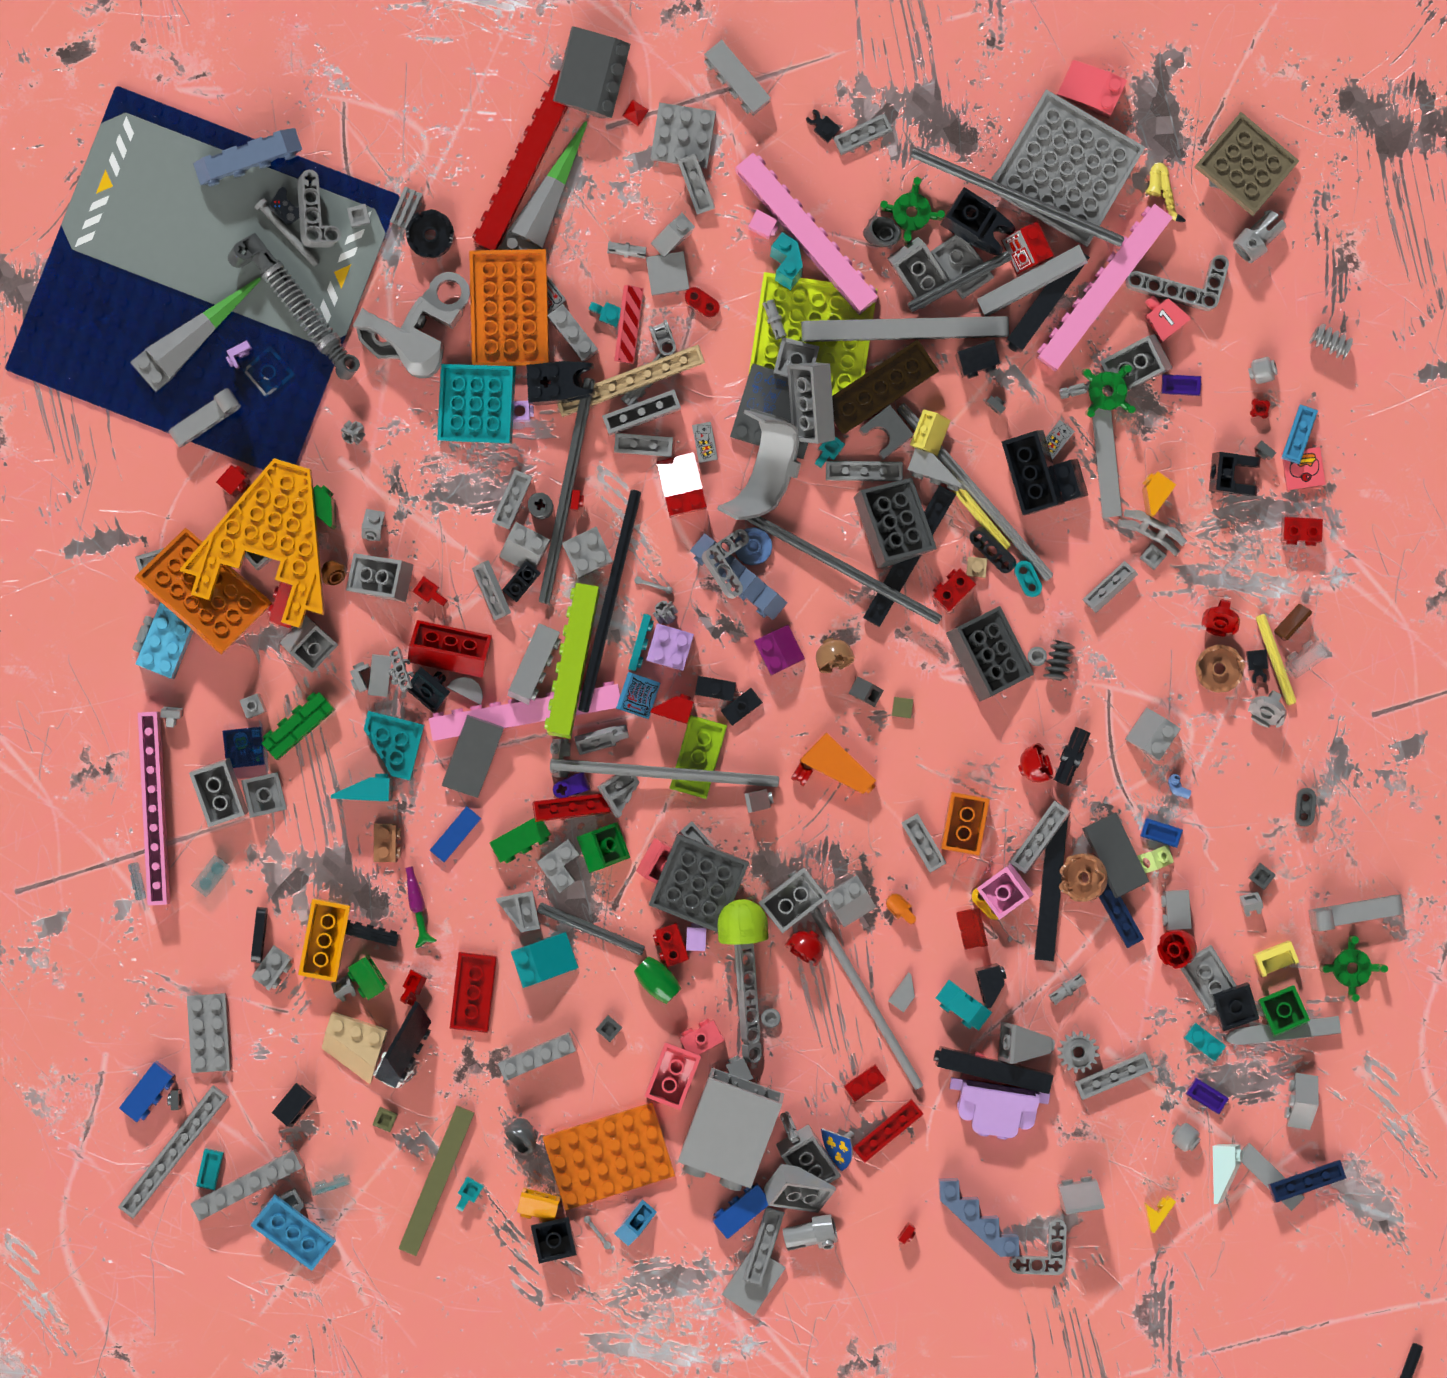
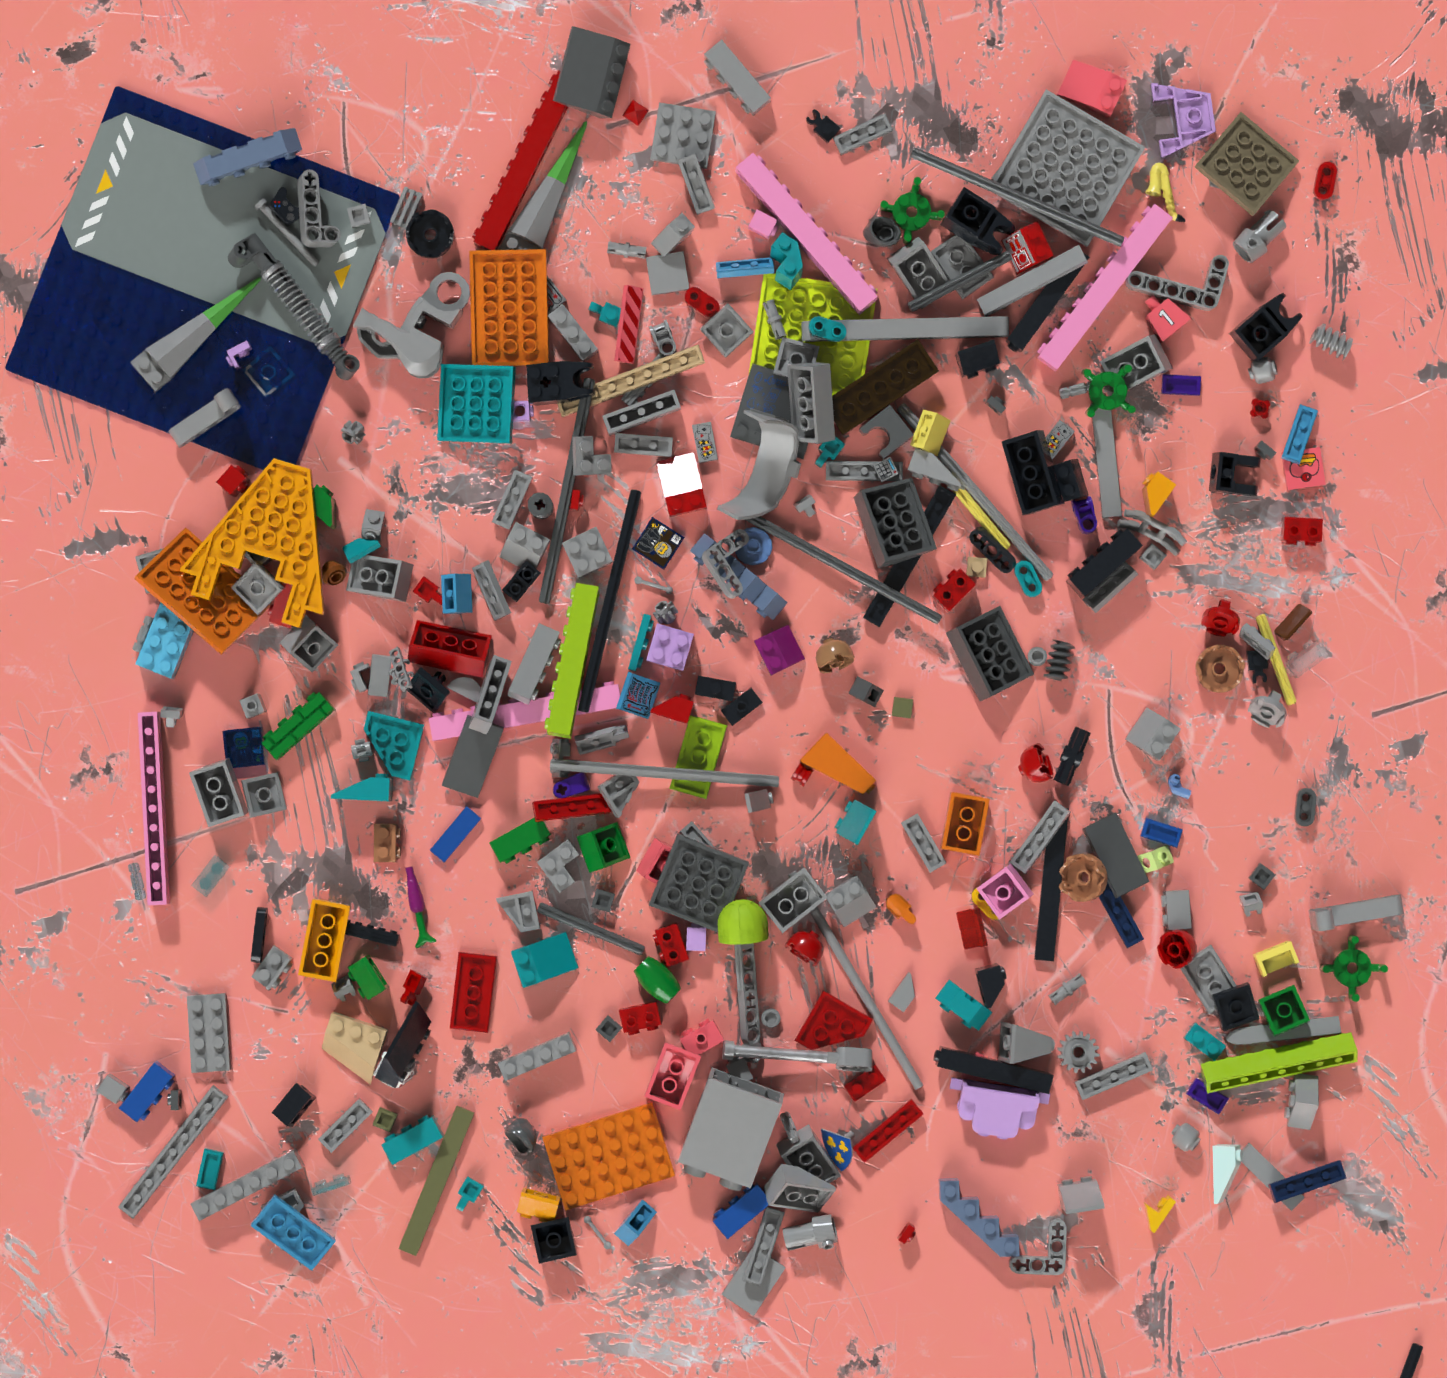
(113, 1089): none -> light grey brick
(257, 587): none -> light grey tile
(345, 1125): none -> light grey plate
(360, 548): none -> teal tile
(362, 750): none -> light grey gear
(412, 1139): none -> teal brick
(456, 593): none -> dark azure brick
(490, 694): none -> light grey brick
(584, 459): none -> light grey plate
(603, 900): none -> dark grey plate
(640, 1017): none -> red brick
(658, 543): none -> tile
(726, 330): none -> light grey tile
(745, 267): none -> dark azure tile
(805, 504): none -> light grey tile
(827, 329): none -> teal plate
(832, 1023): none -> red plate
(845, 1057): none -> piece
(855, 821): none -> teal slope
(885, 469): none -> light grey tile
(1084, 513): none -> dark purple piece
(1104, 563): none -> black brick
(1192, 116): none -> lavender wing
(1257, 641): none -> light grey plate
(1269, 323): none -> black brick
(1279, 1062): none -> lime brick
(1325, 181): none -> red plate

